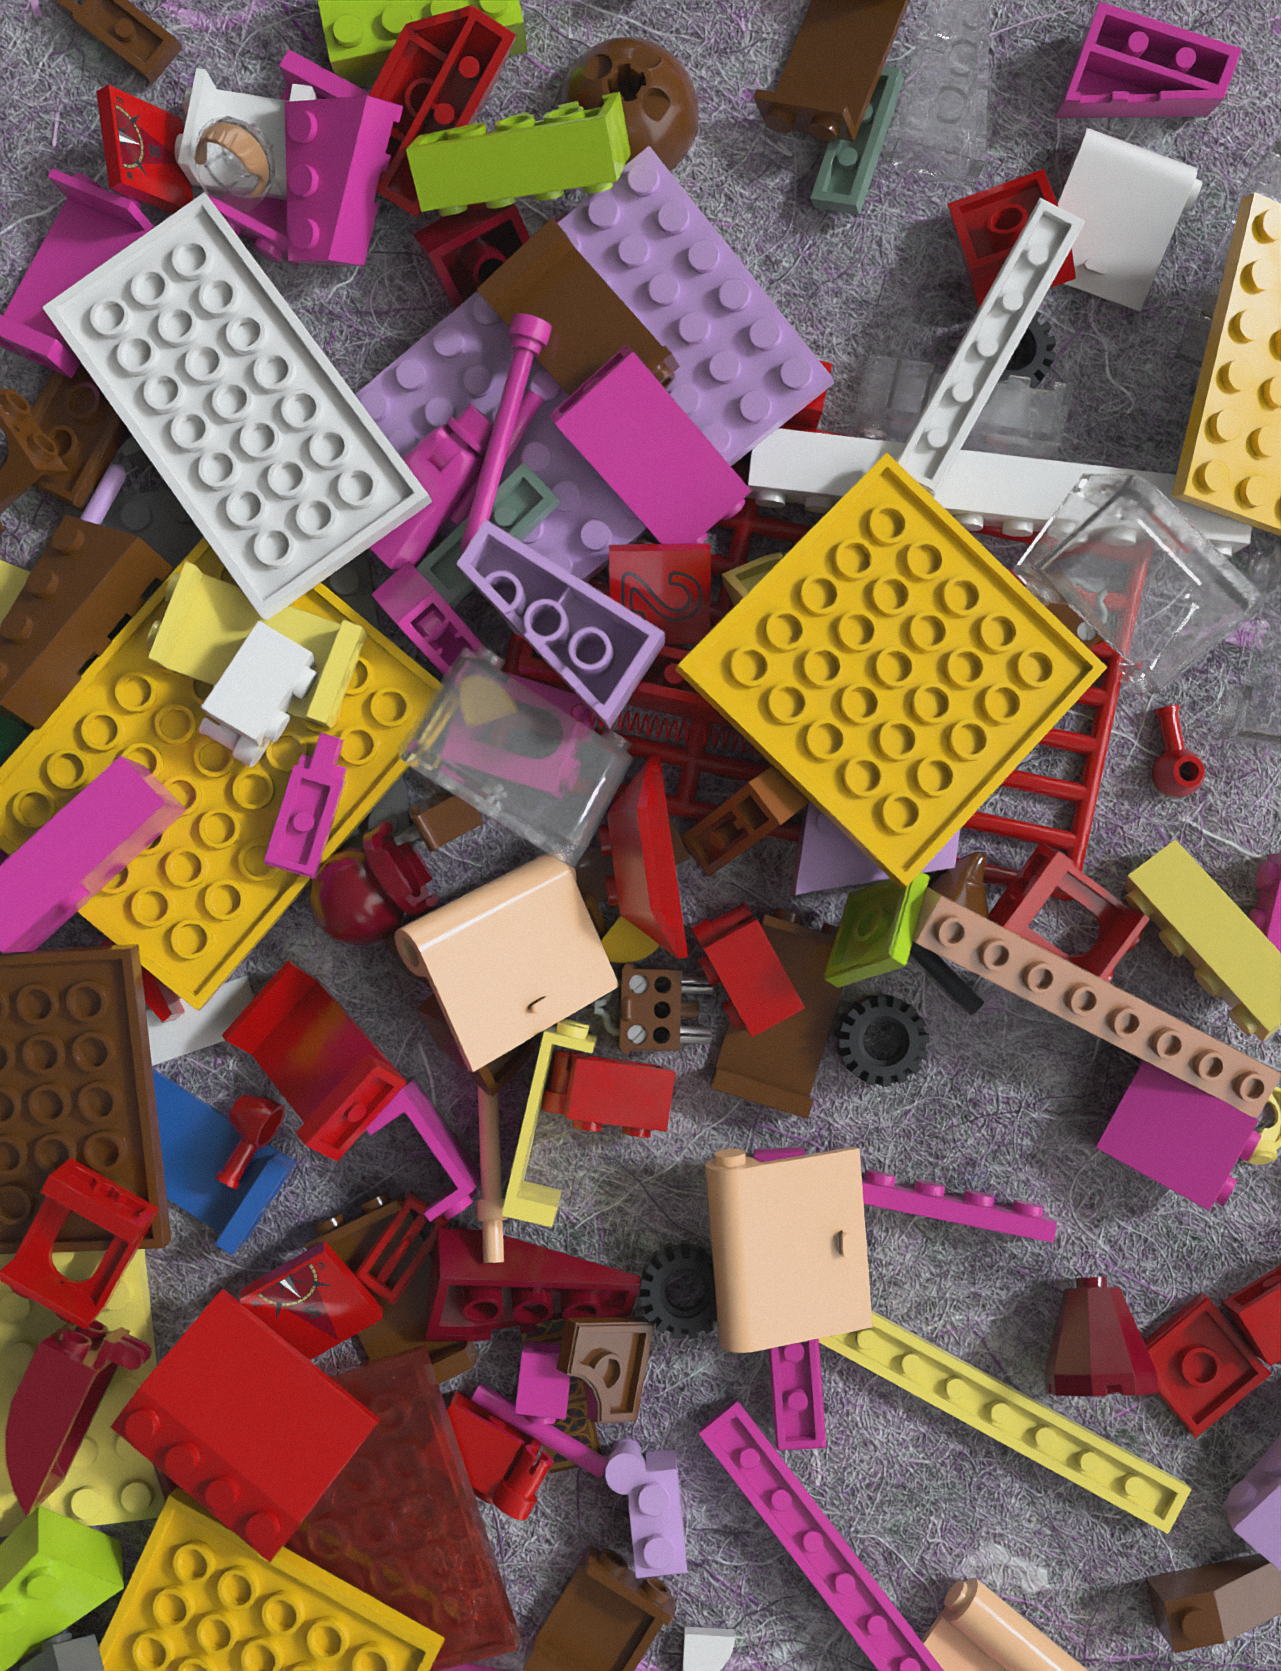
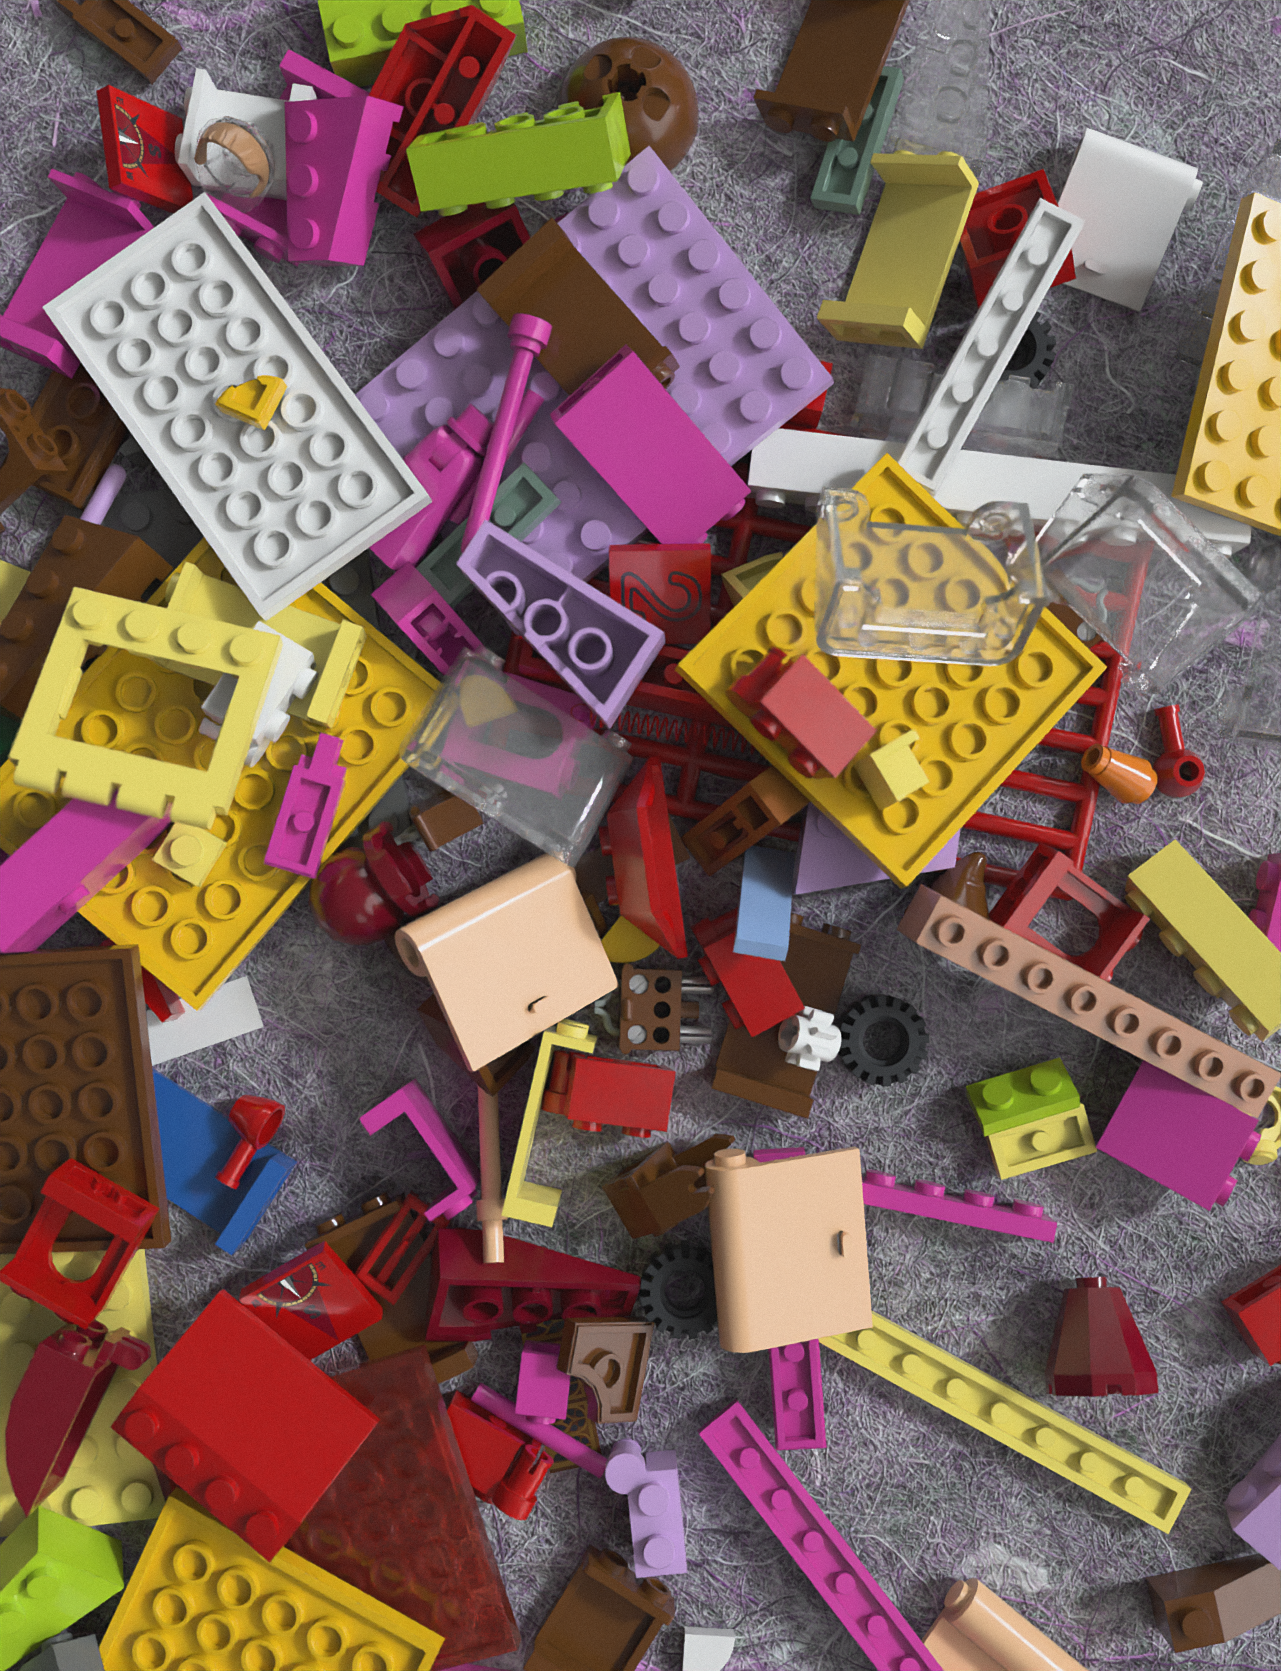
(142, 782): none -> light yellow hinge
(190, 852): none -> light yellow plate
(253, 400): none -> yellow tile
(316, 1059): red panel -> none
(664, 1186): none -> reddish brown piece
(764, 903): none -> light blue tile
(801, 713): none -> hinge
(809, 1038): none -> white gear
(875, 930): lime tile -> none
(892, 771): none -> light yellow panel
(905, 251): none -> light yellow panel
(925, 587): none -> clear windscreen
(947, 978): black bar -> none
(1022, 1096): none -> lime plate
(1041, 1143): none -> light yellow plate
(1121, 774): none -> orange cone
(1145, 69): dark pink wedge -> none
(1202, 1364): red tile -> none

